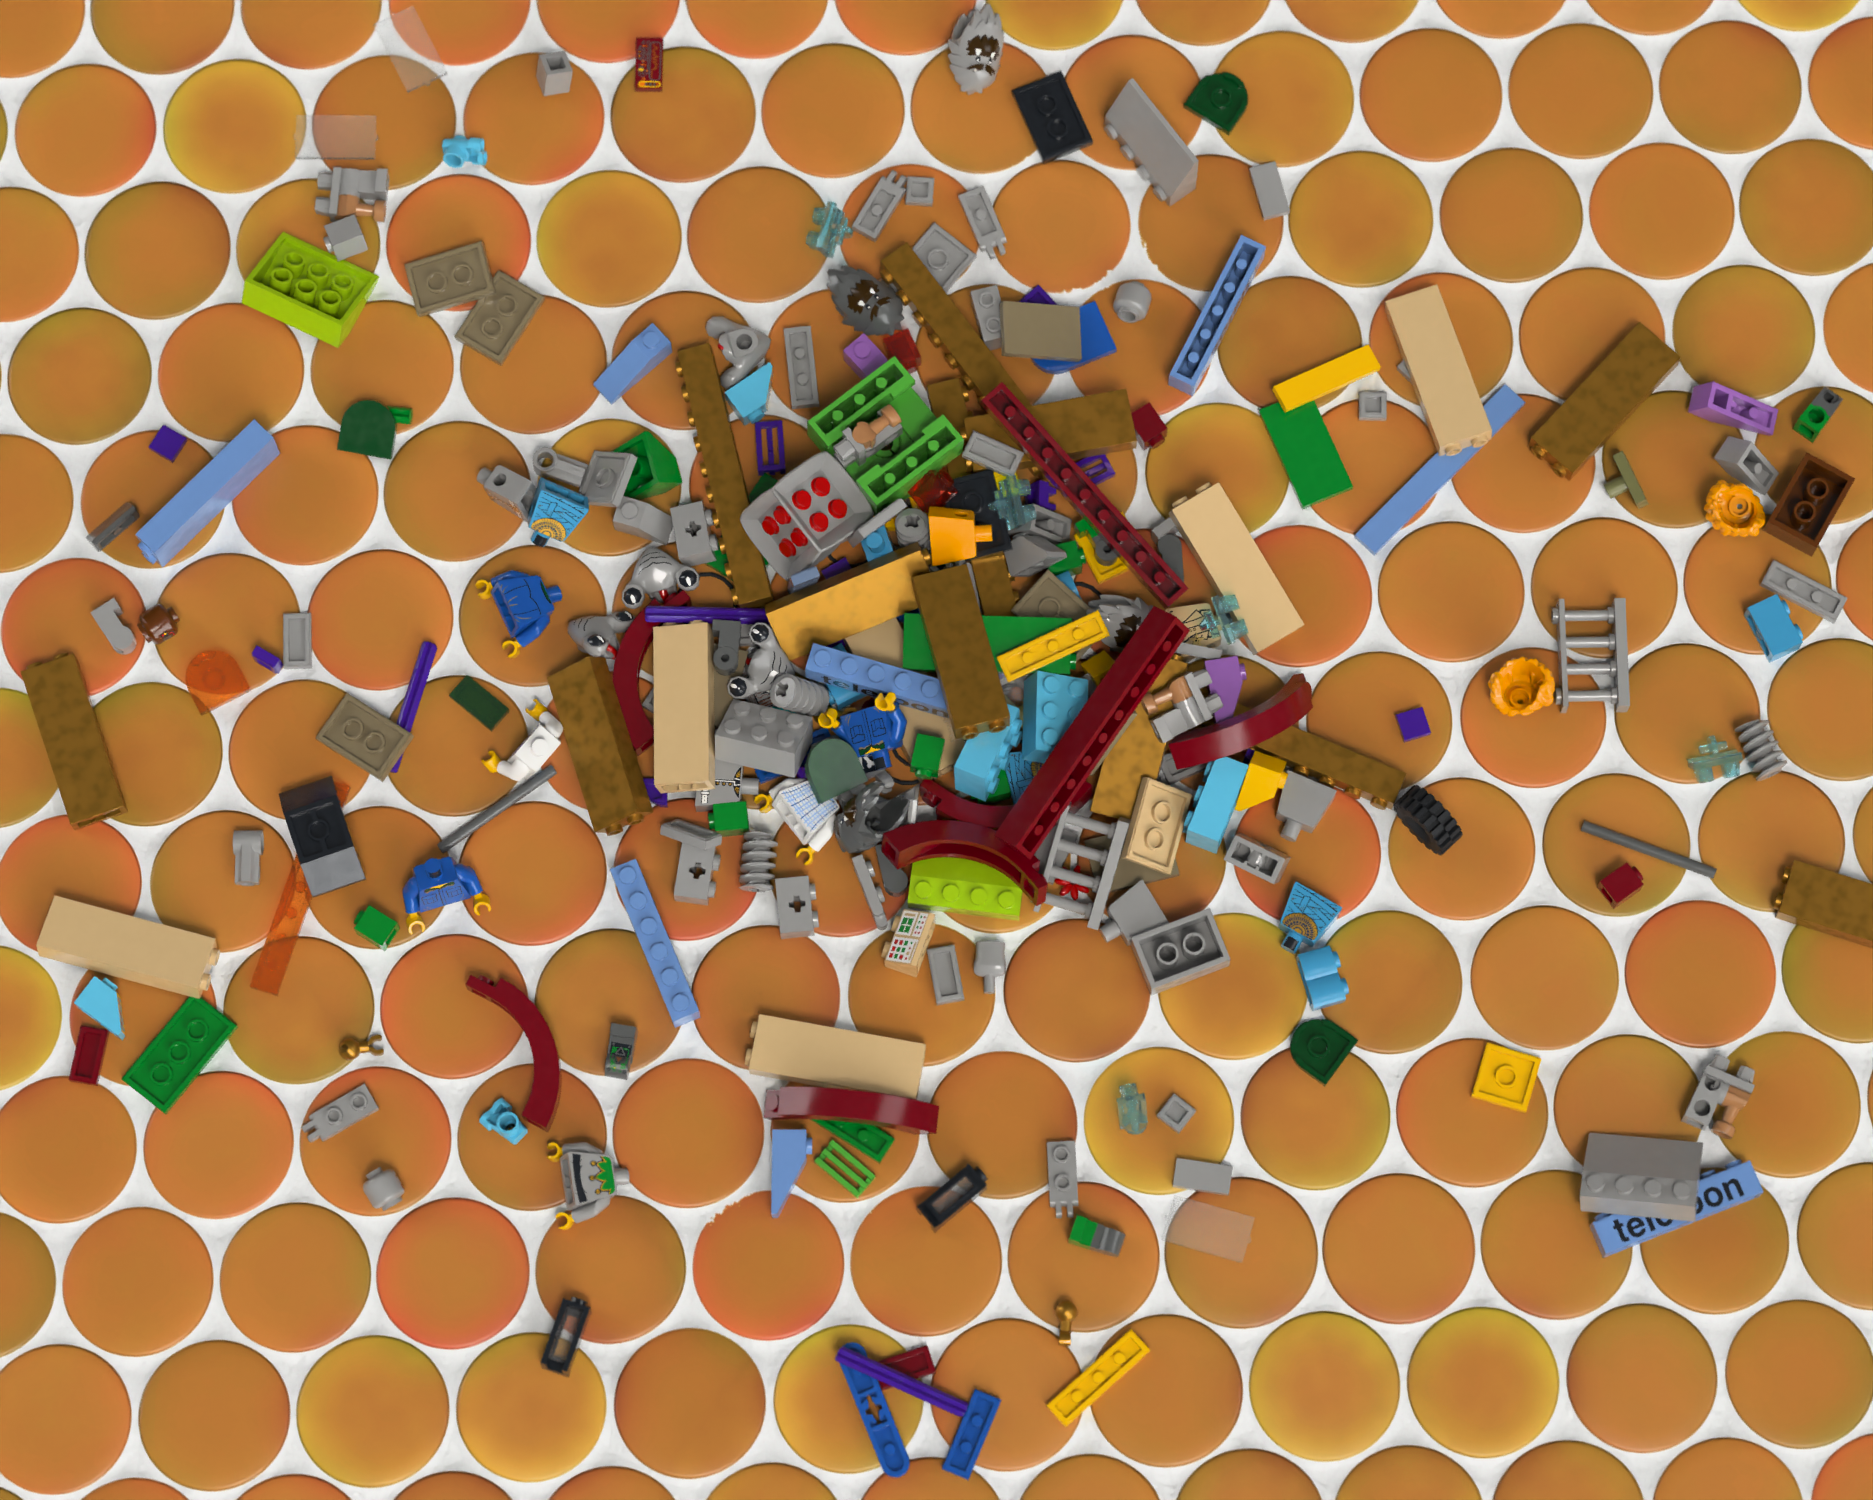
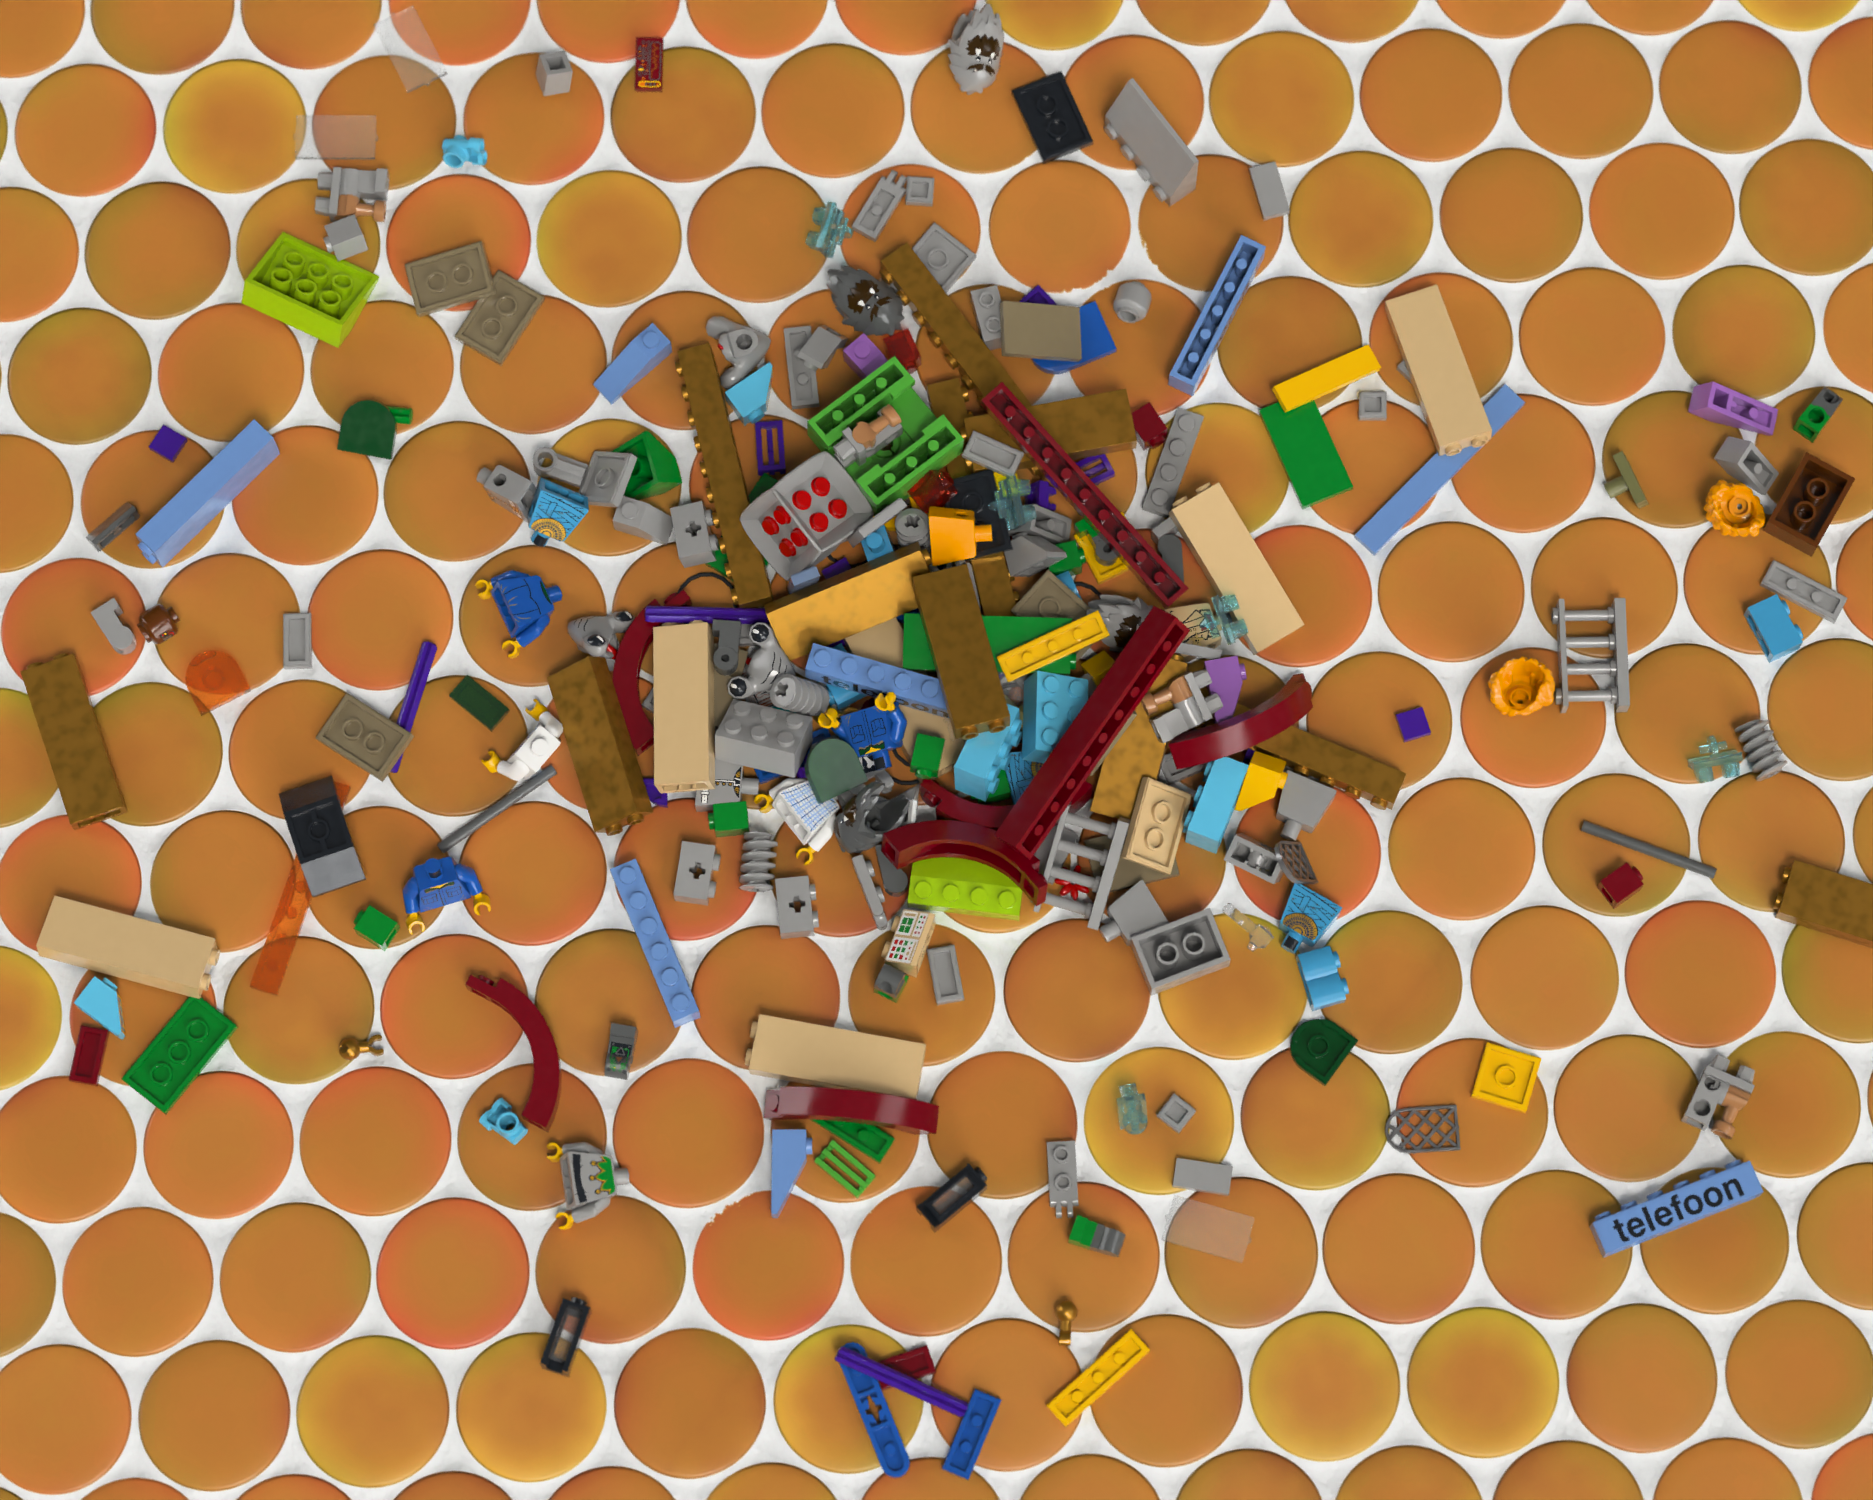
(247, 848): light grey piece -> none
(267, 660): dark purple tile -> none
(341, 1114): light grey hinge -> none
(383, 1188): light grey head -> none
(658, 577): light grey head -> none
(691, 834): light grey tile -> none
(821, 347): none -> light grey slope
(890, 983): none -> dark grey leg
(983, 221): light grey hinge -> none
(990, 963): light grey piece -> none
(1173, 462): none -> light grey plate
(1219, 101): dark green tile -> none
(1259, 935): none -> clear piece
(1288, 869): none -> flat silver window
(1428, 820): black tyre -> none
(1456, 1147): none -> flat silver window
(1603, 402): pearl gold brick -> none
(1641, 1176): light grey slope -> none

